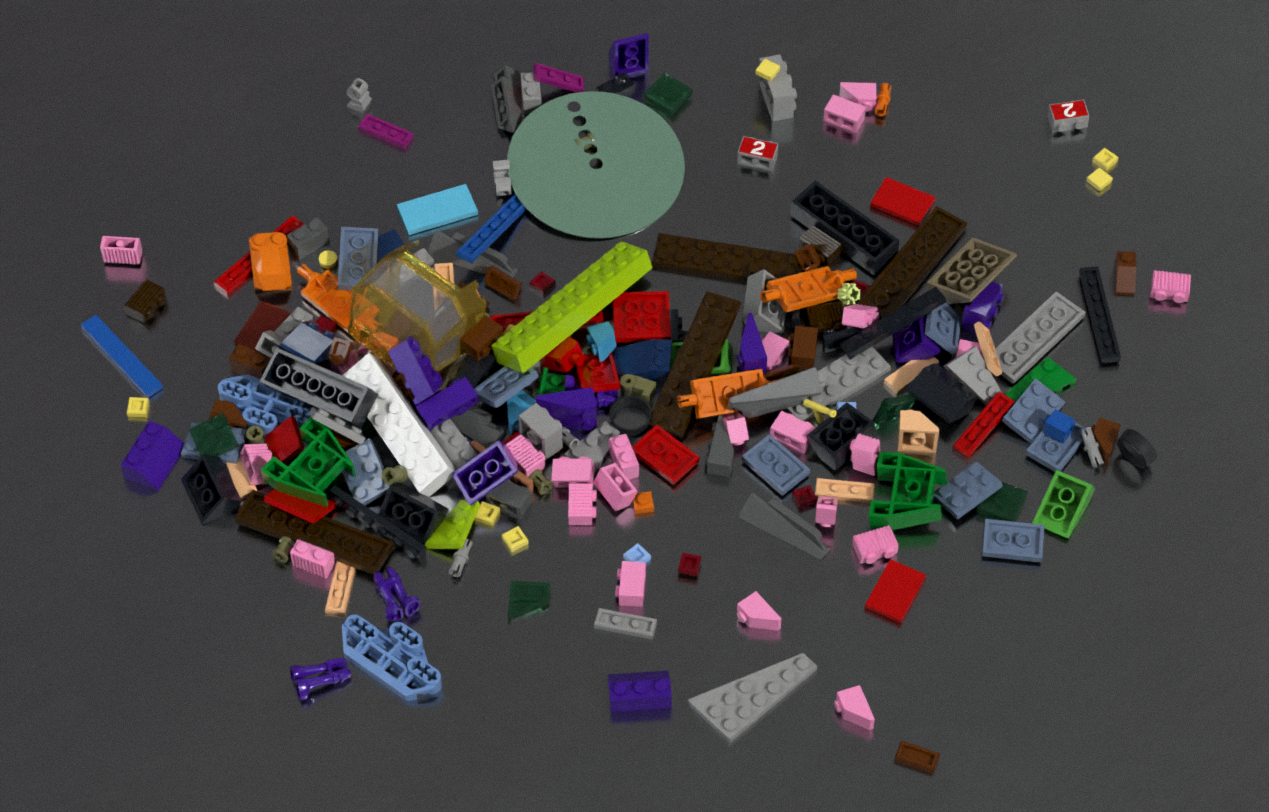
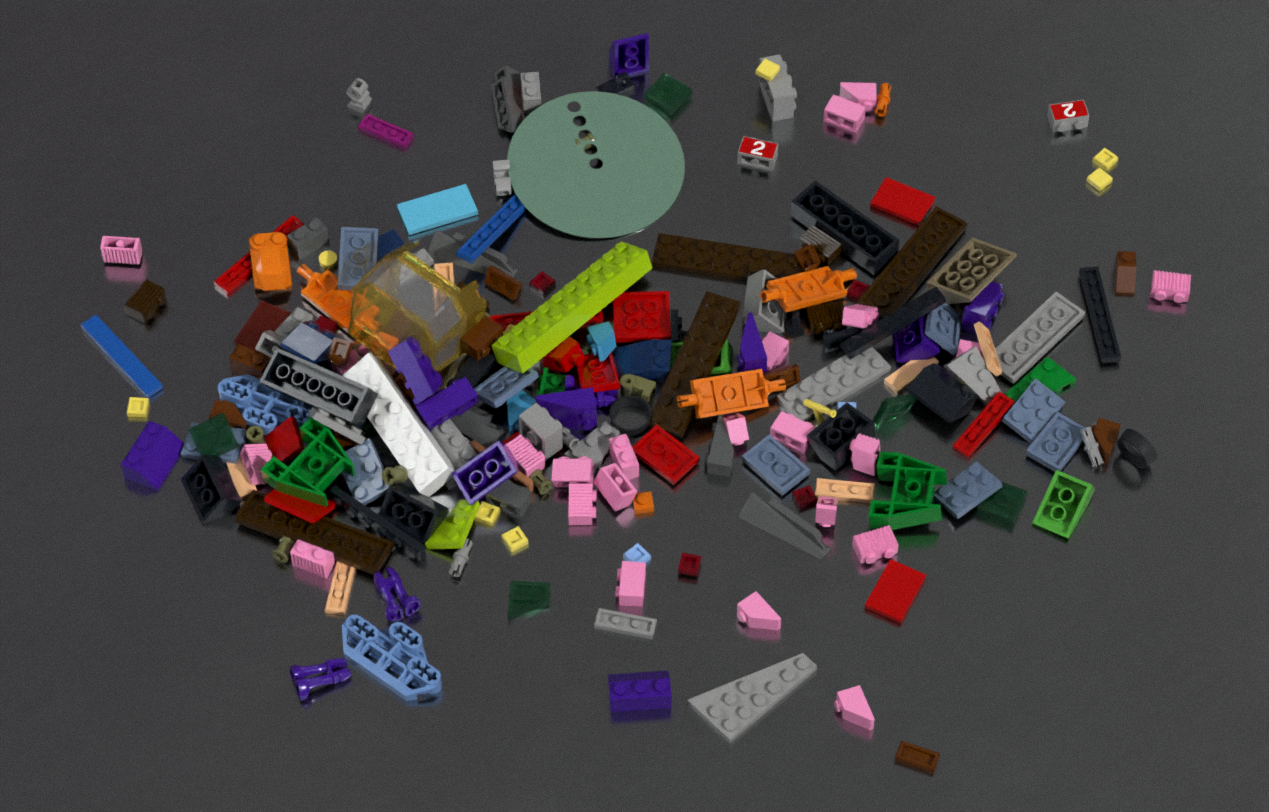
(558, 78): magenta tile -> none
(778, 394): wedge -> none
(804, 347): reddish brown brick -> none
(848, 293): yellowish green gear -> none
(916, 433): light nougat slope -> none
(1013, 540): sand blue plate -> none
(1058, 426): blue brick -> none

